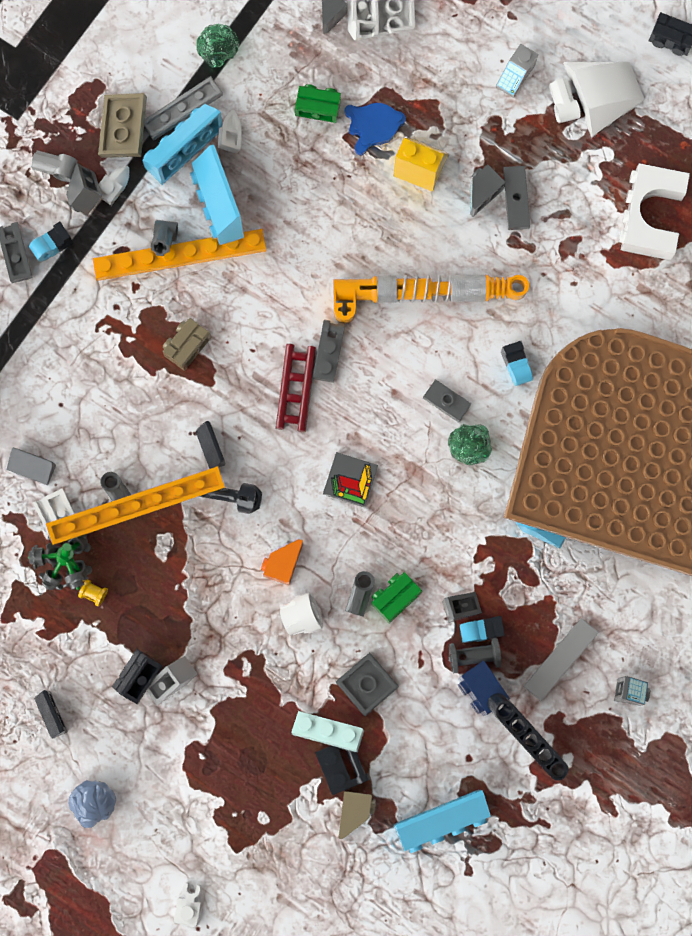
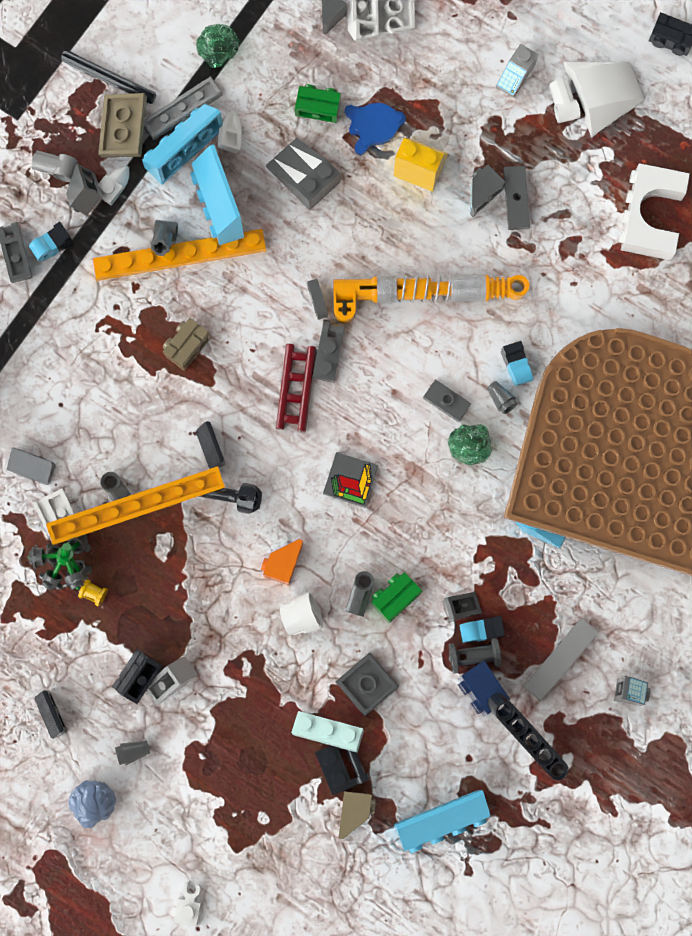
(106, 75): none -> black axle
(131, 751): none -> dark grey cone
(304, 172): none -> dark grey slope
(317, 299): none -> dark grey beam
(501, 397): none -> dark grey cone

